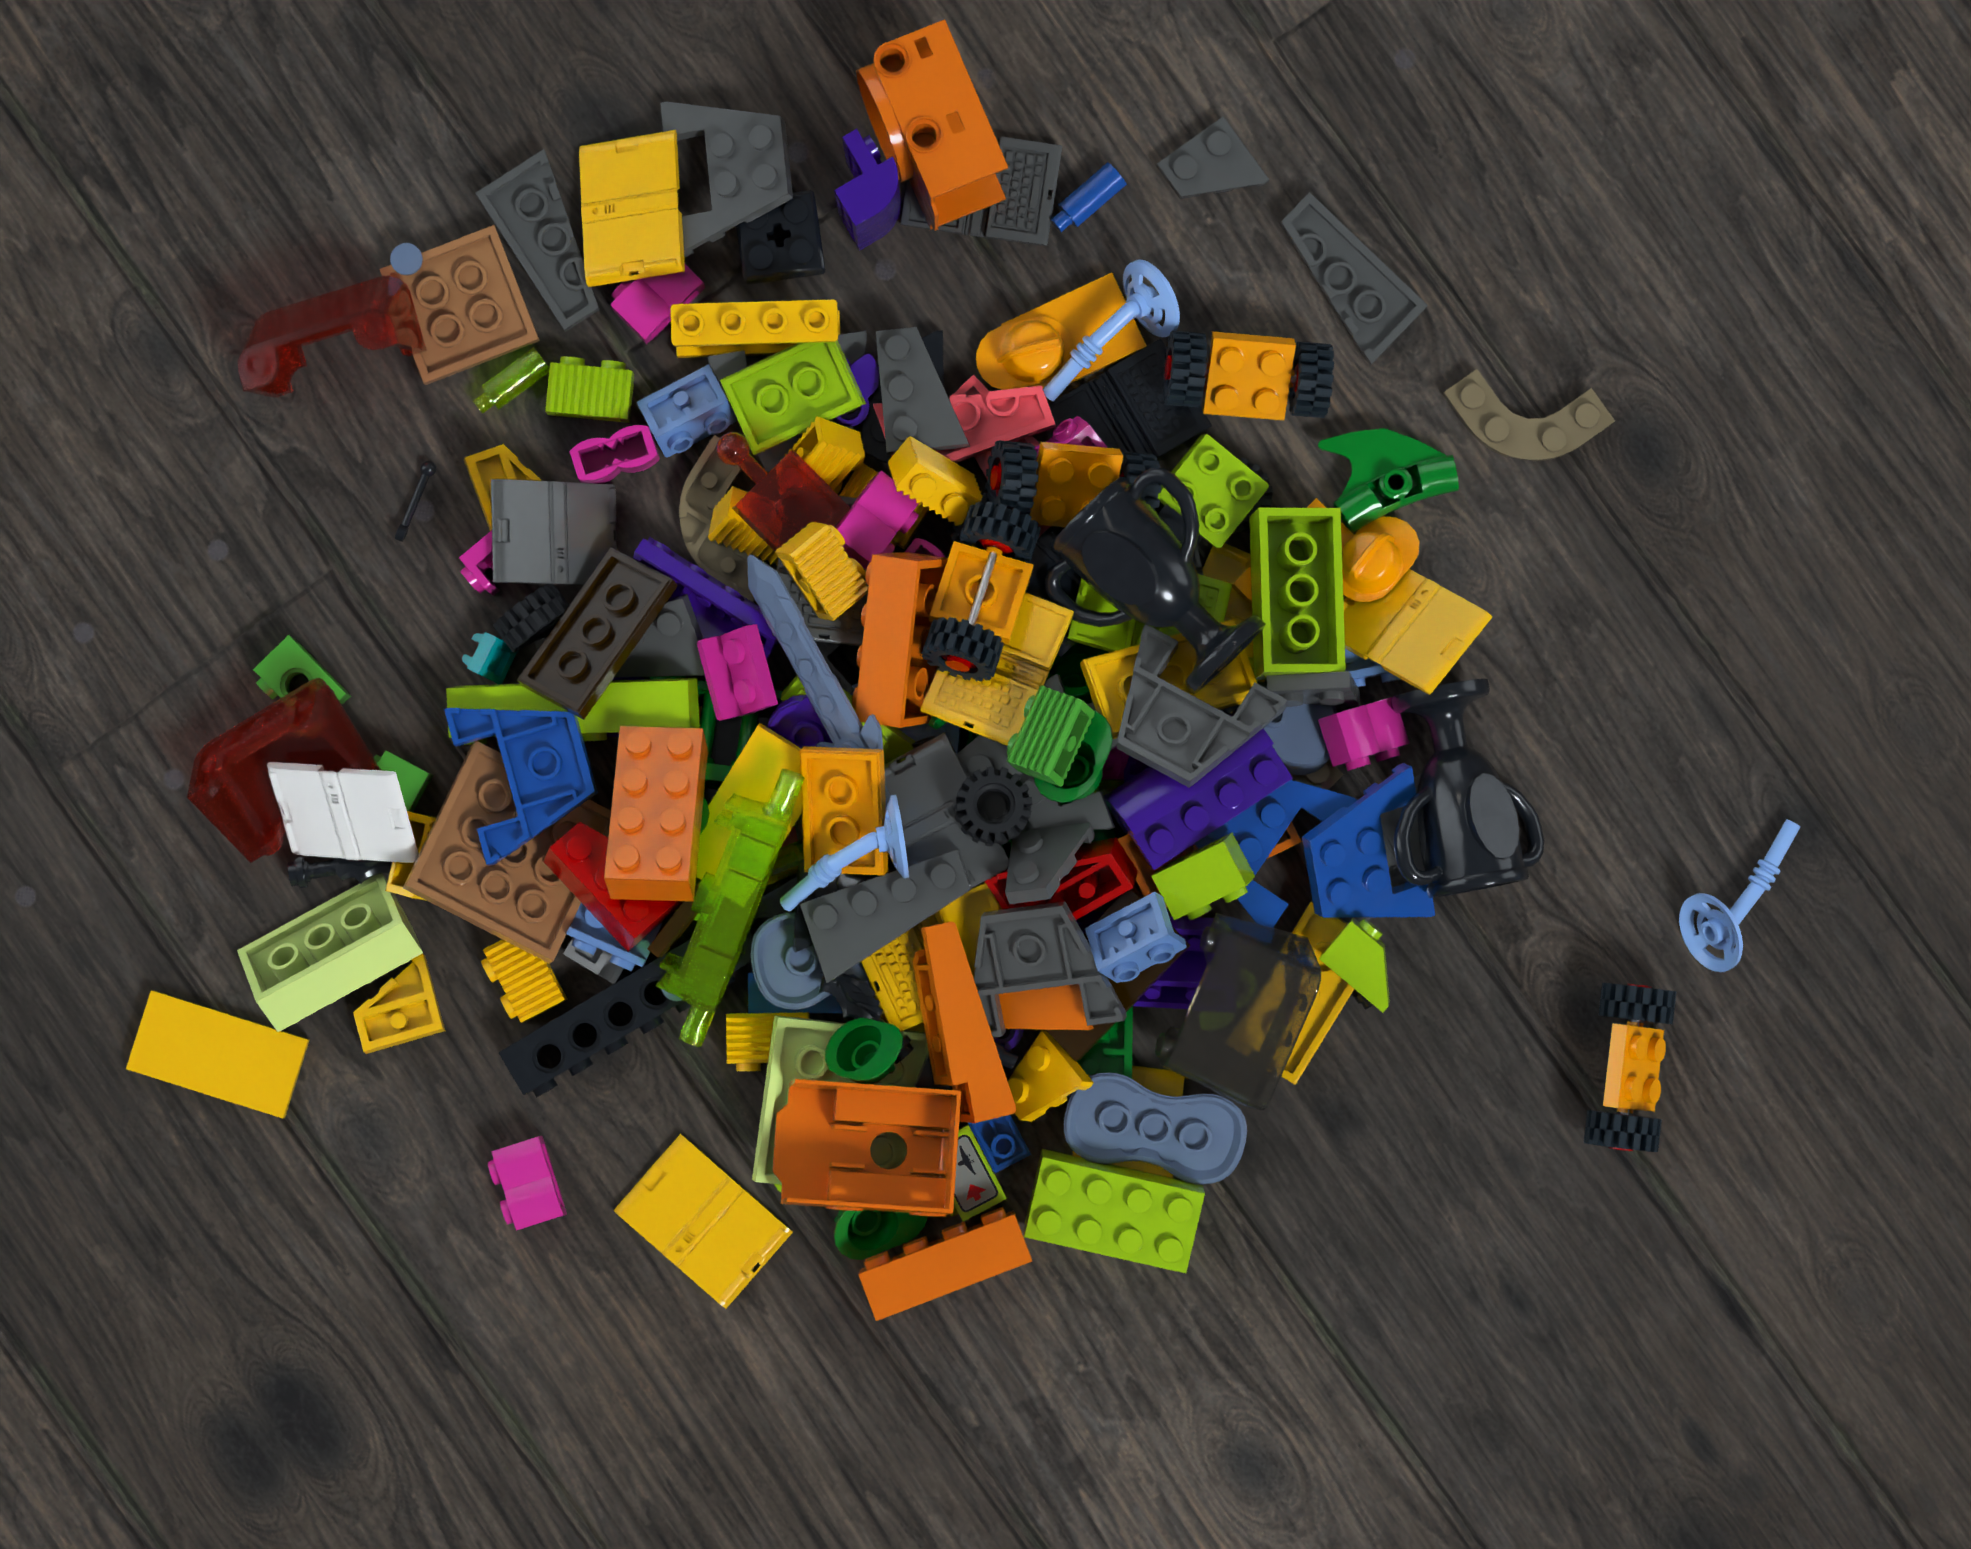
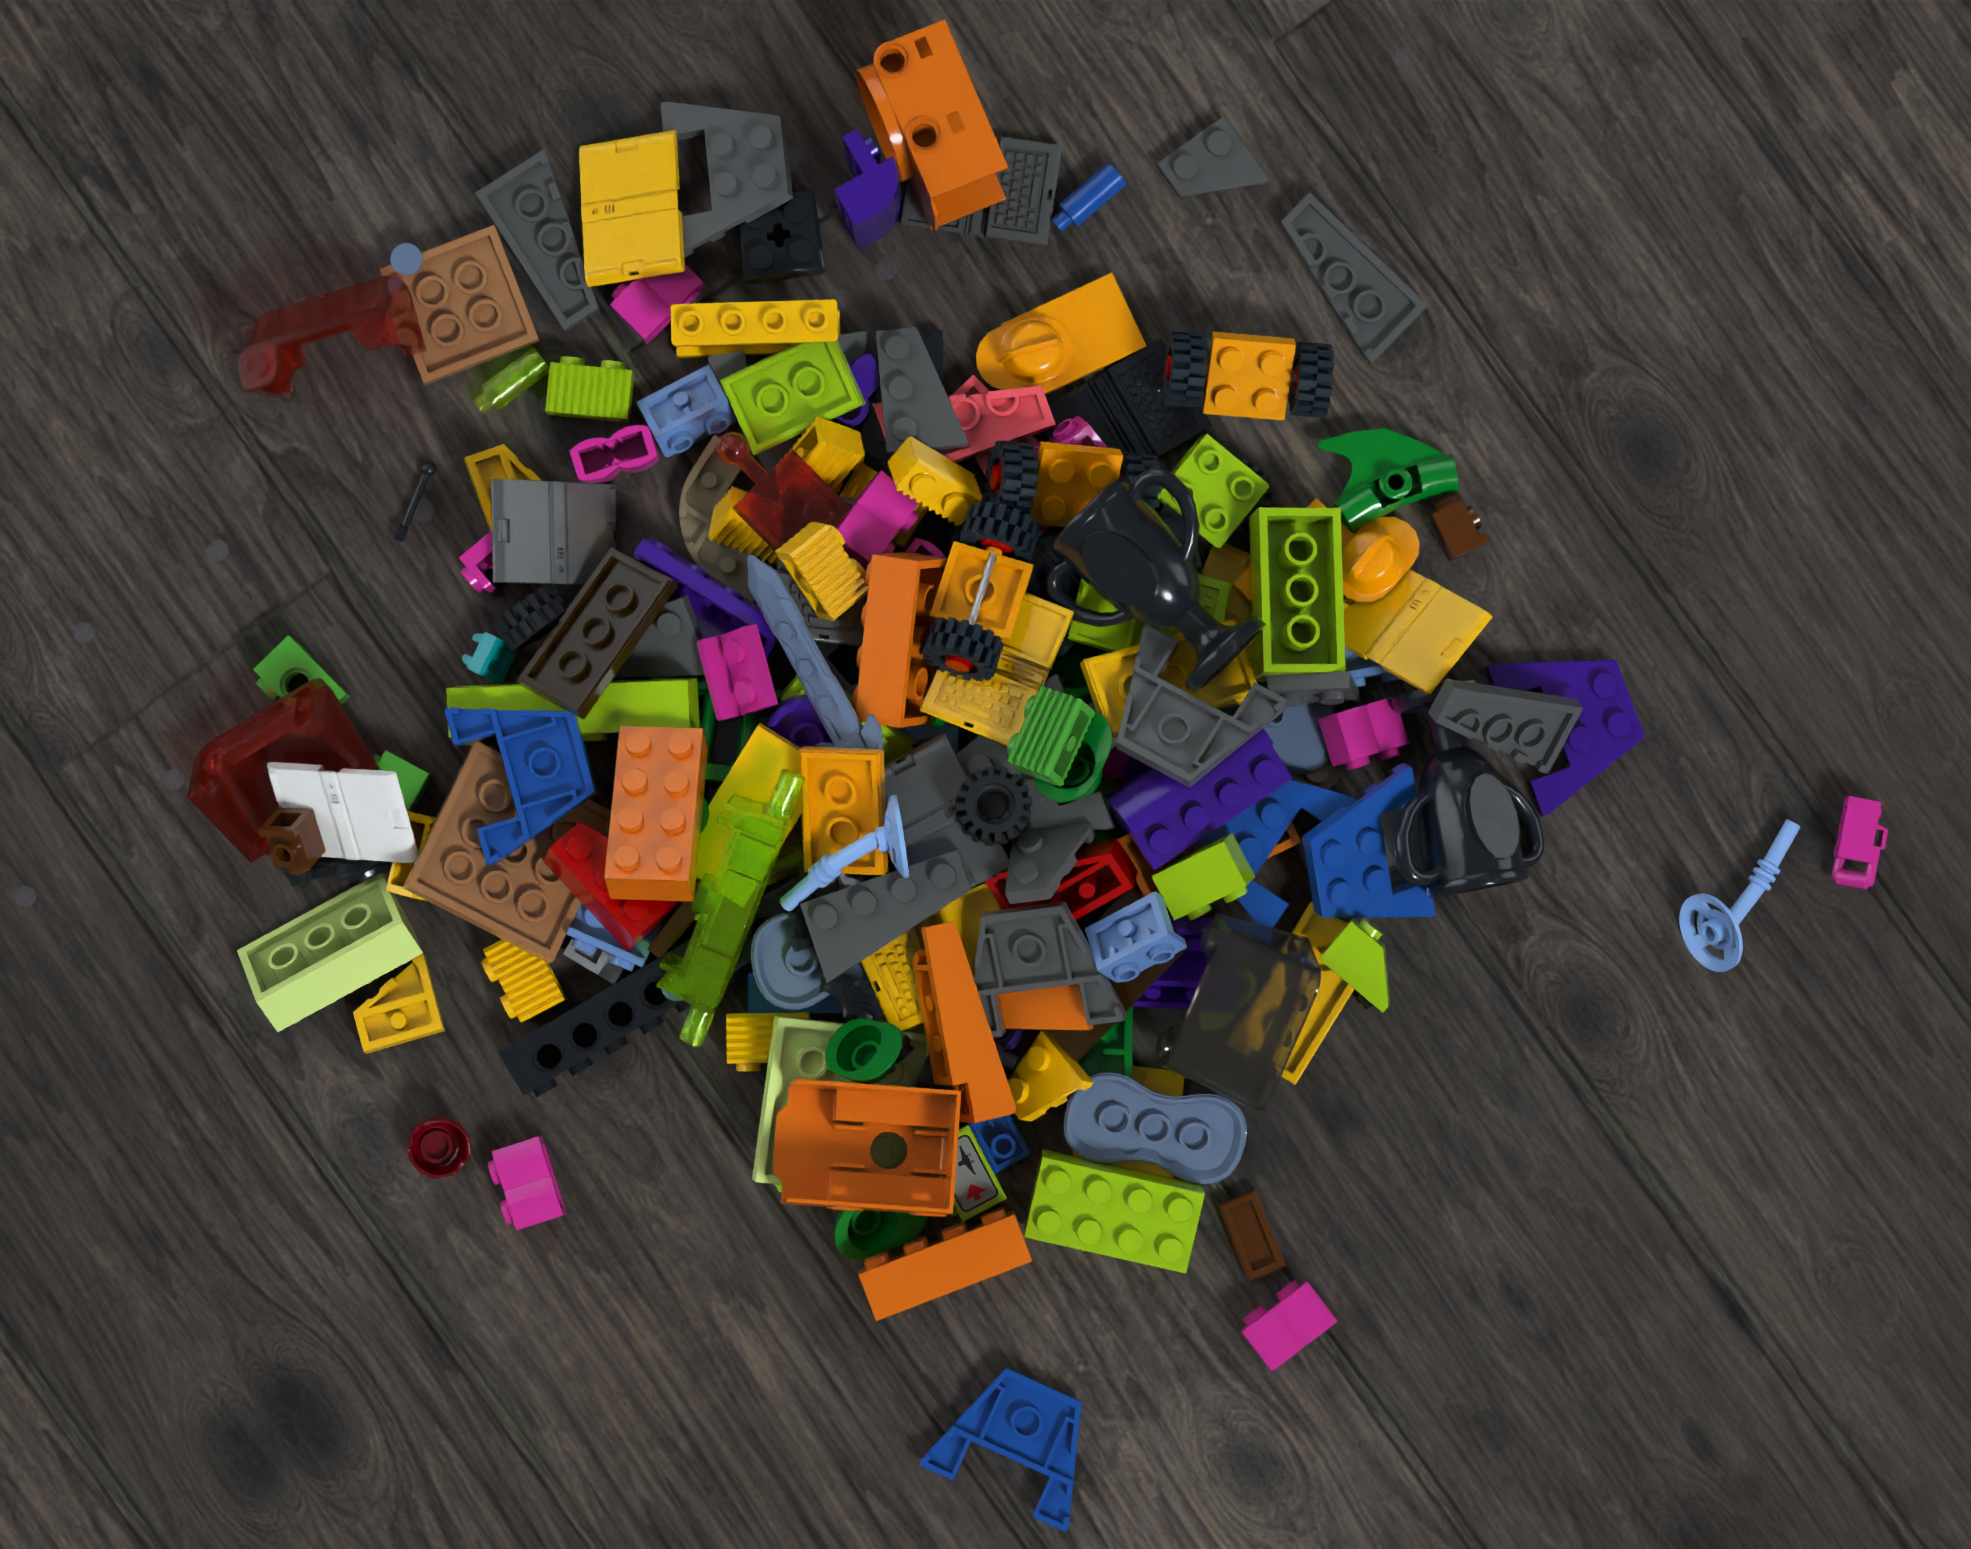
(217, 1054): yellow tile -> none
(293, 839): none -> reddish brown brick
(439, 1147): none -> dark red hair
(703, 1221): yellow piece -> none
(1023, 1424): none -> blue wing
(1137, 305): light blue dish -> none
(1251, 1235): none -> reddish brown tile
(1288, 1324): none -> dark pink brick
(1457, 527): none -> reddish brown brick
(1507, 719): none -> dark grey wing
(1520, 436): dark tan plate -> none
(1602, 731): none -> dark purple wing
(1632, 1067): plate -> none
(1856, 842): none -> dark pink piece

